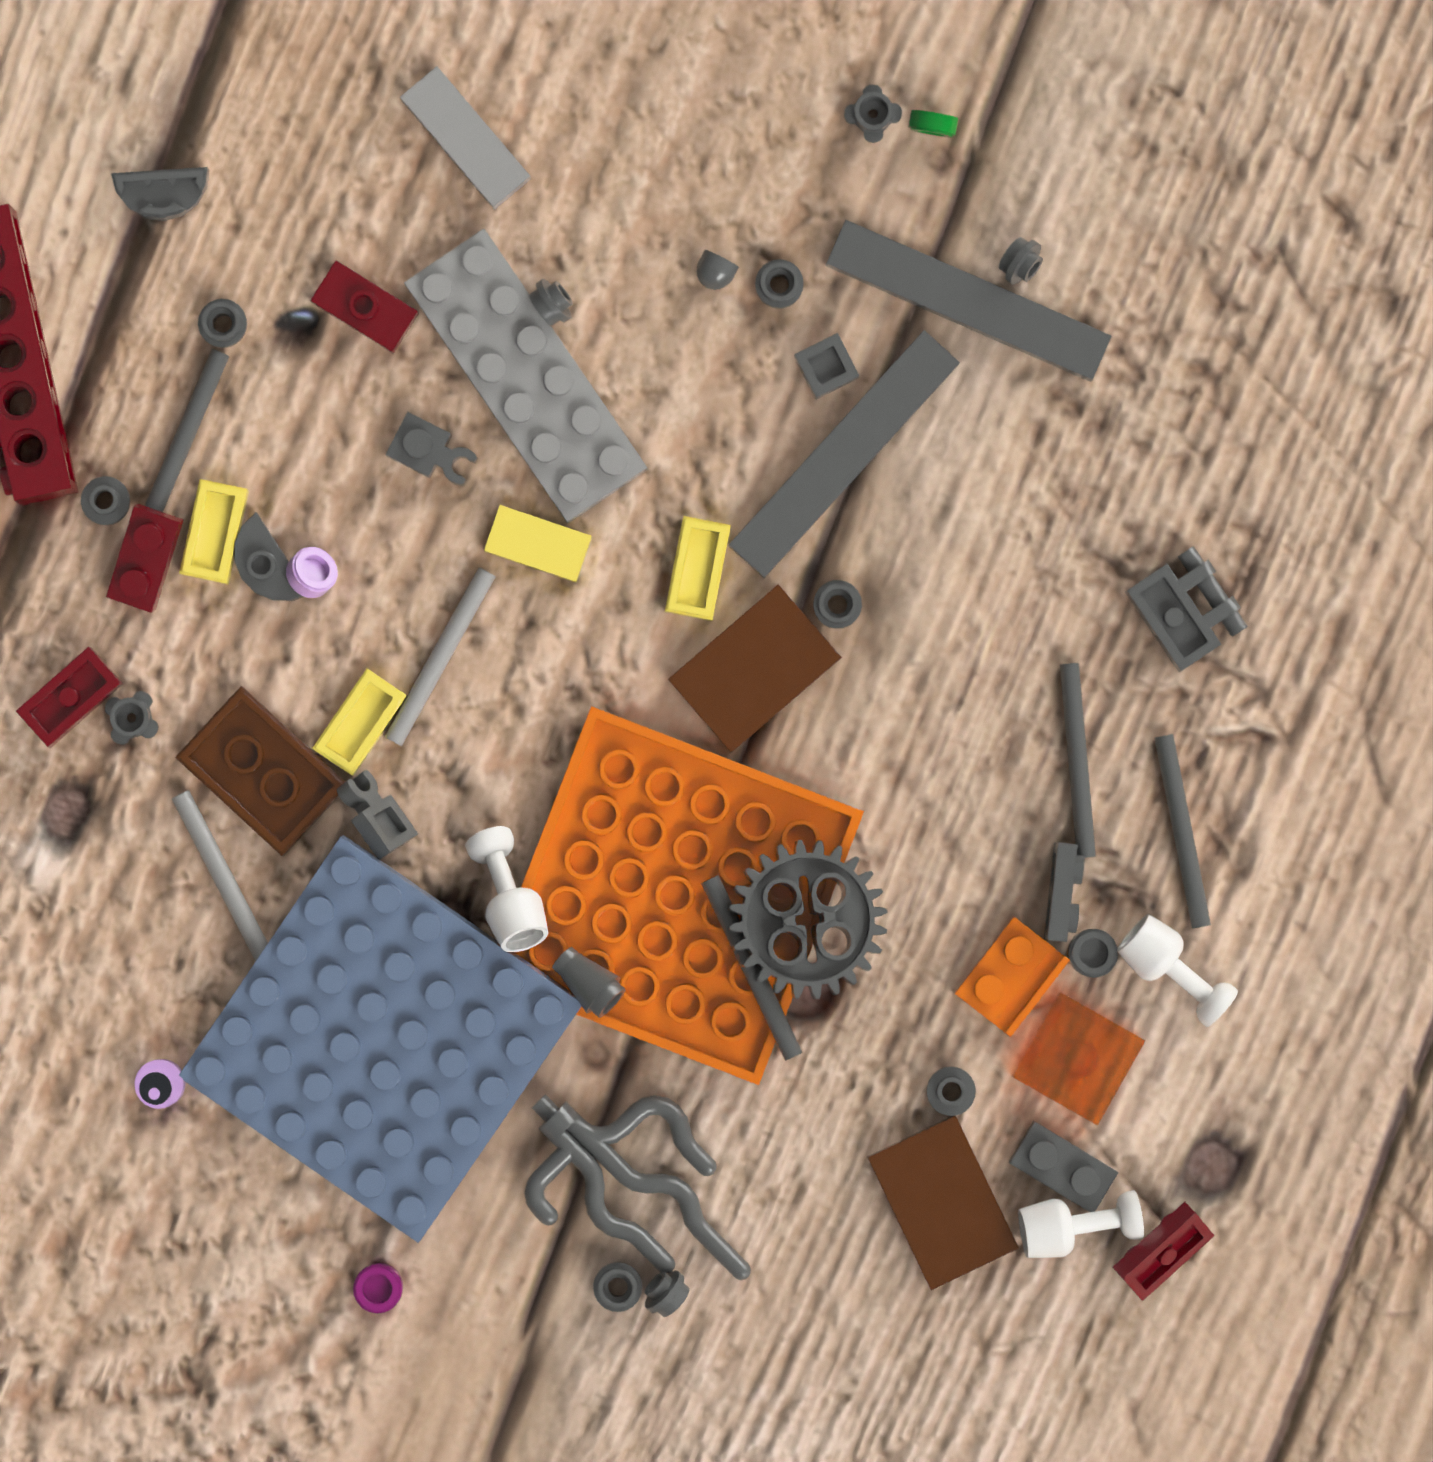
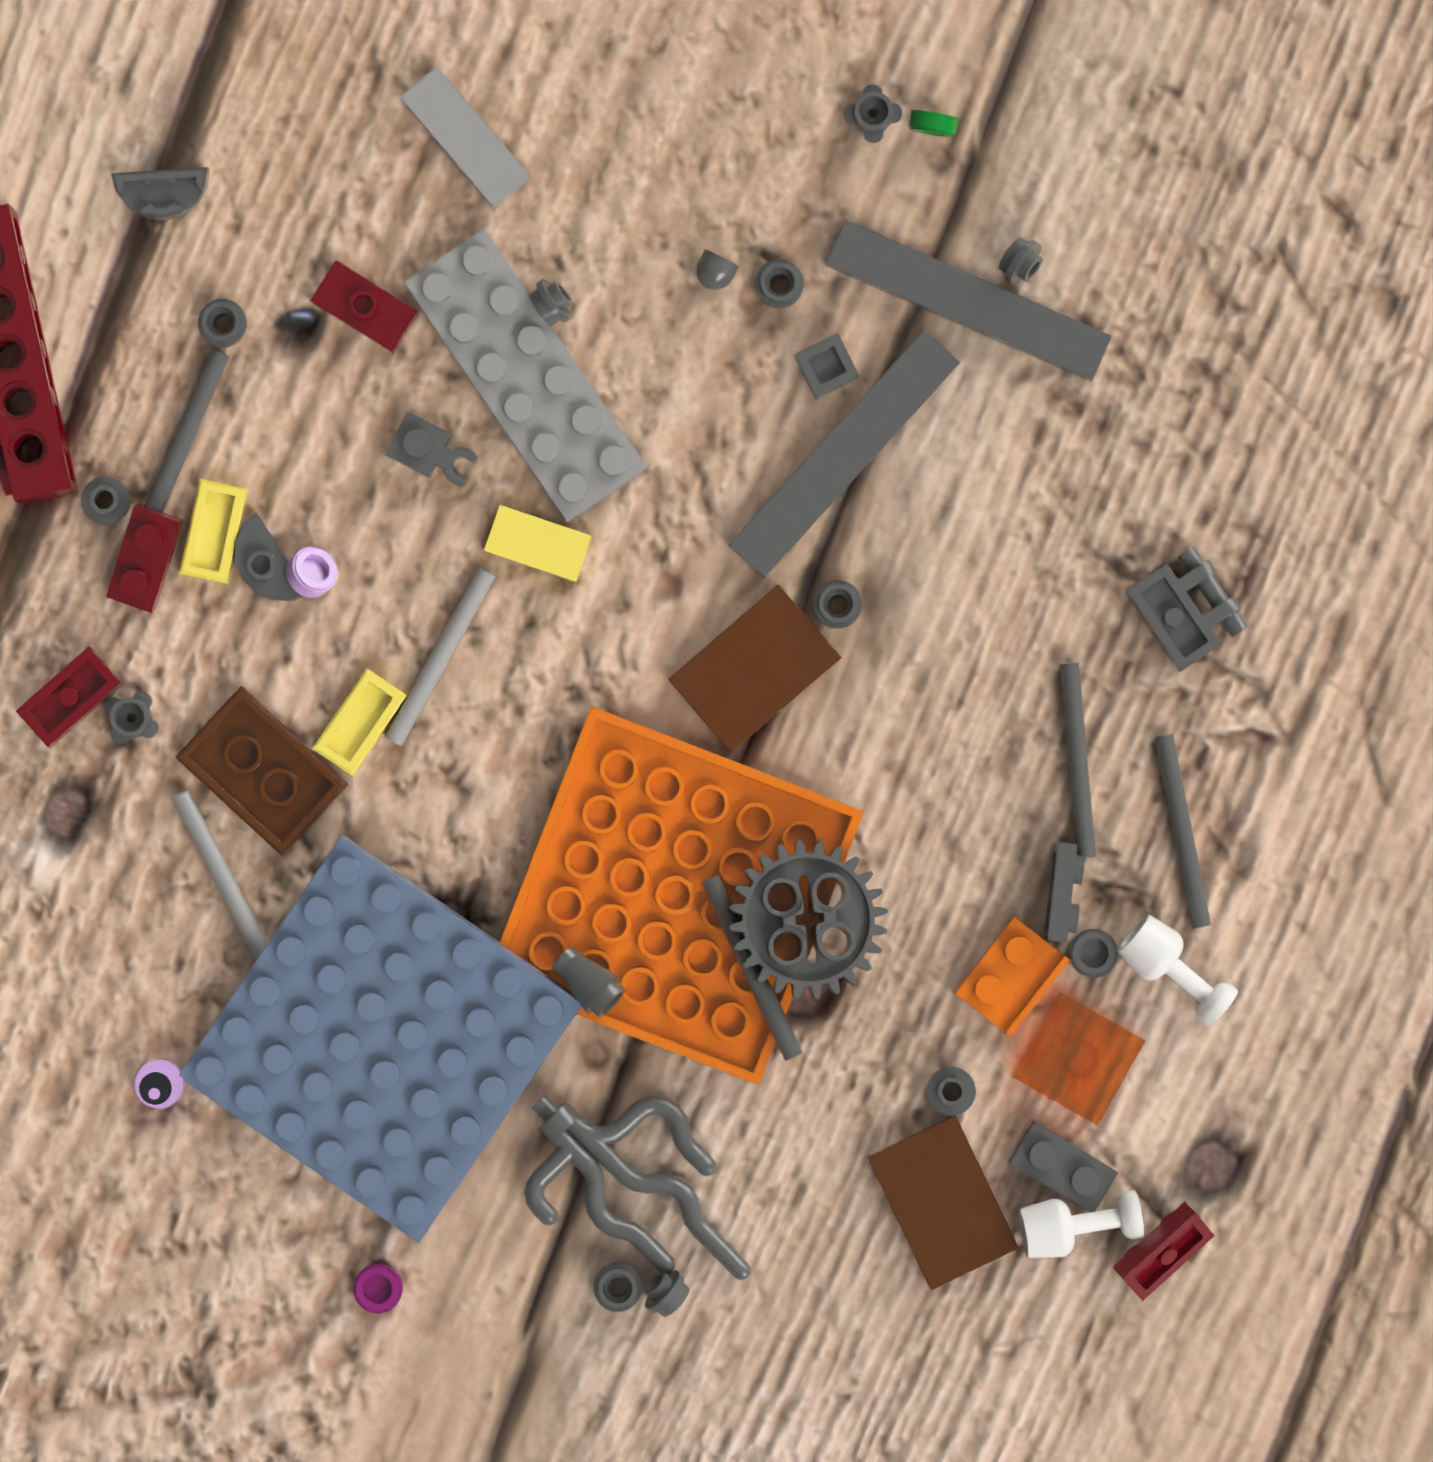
(378, 819): dark grey plate -> none
(515, 913): white piece -> none
(697, 568): light yellow tile -> none

